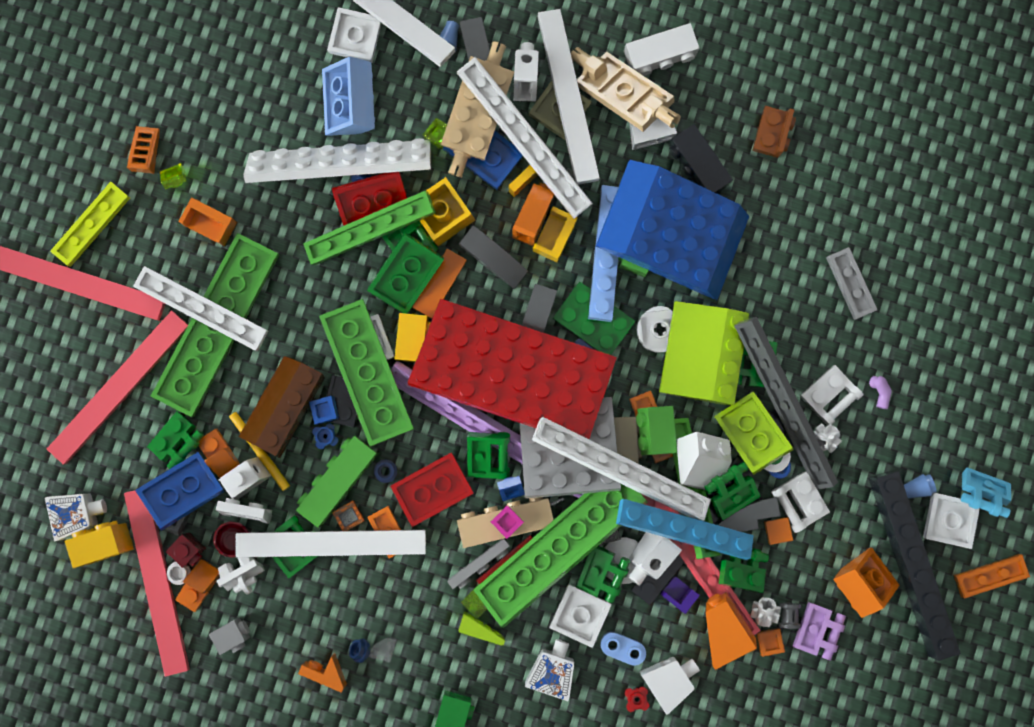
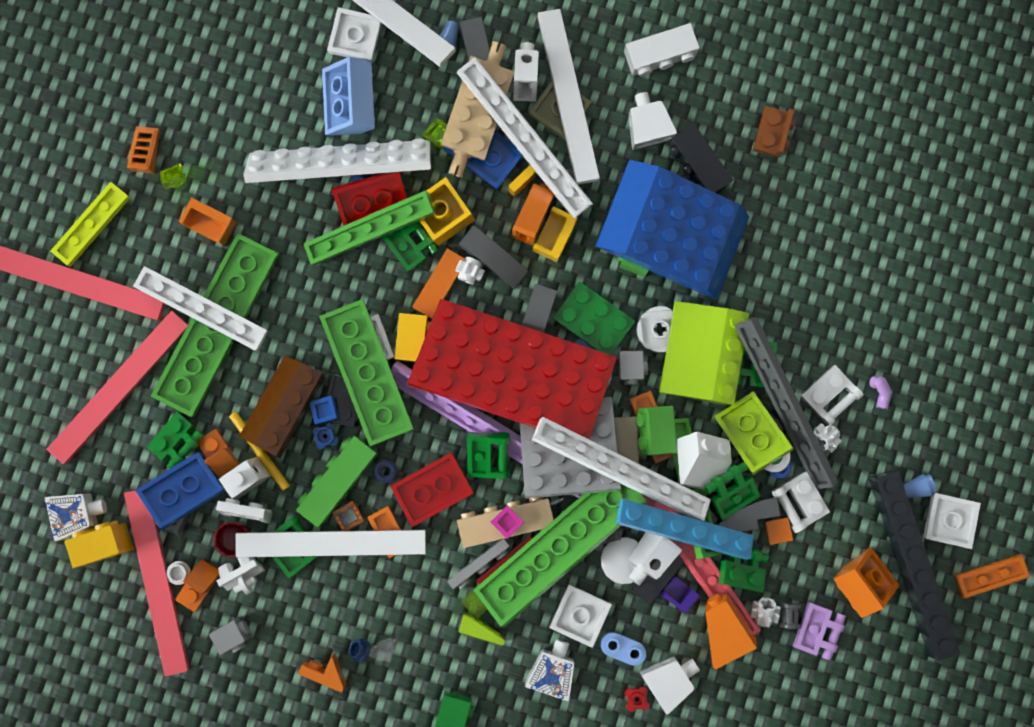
(186, 550): dark red brick -> none
(405, 273): green plate -> none
(469, 270): none -> white gear
(510, 488): blue plate -> none
(596, 570): green plate -> none
(604, 266): light blue plate -> none
(624, 90): tan plate -> none
(631, 367): none -> light grey brick
(770, 642): orange tile -> none
(851, 283): light grey plate -> none
(988, 487): medium azure plate -> none

